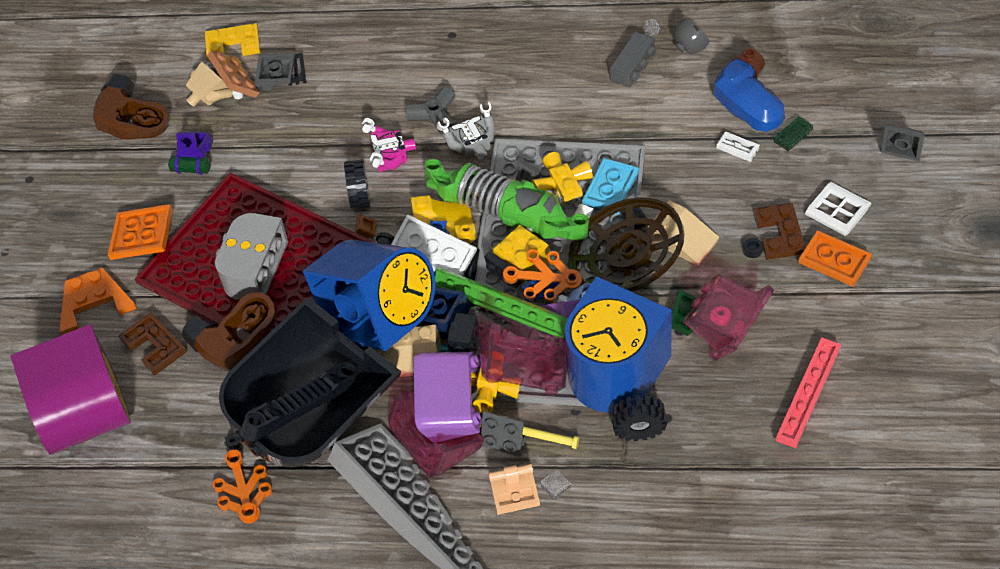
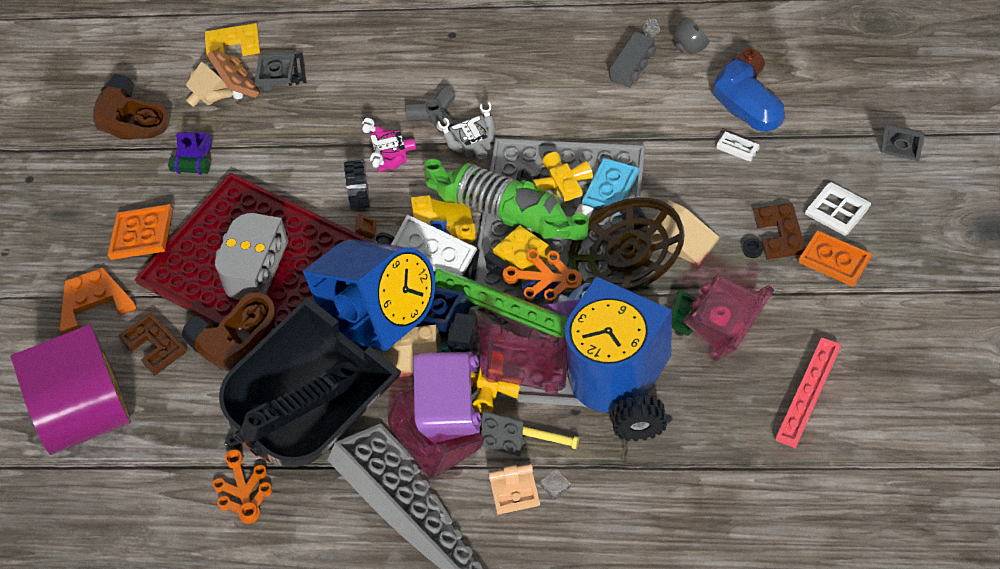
(793, 133): clear green tile -> none

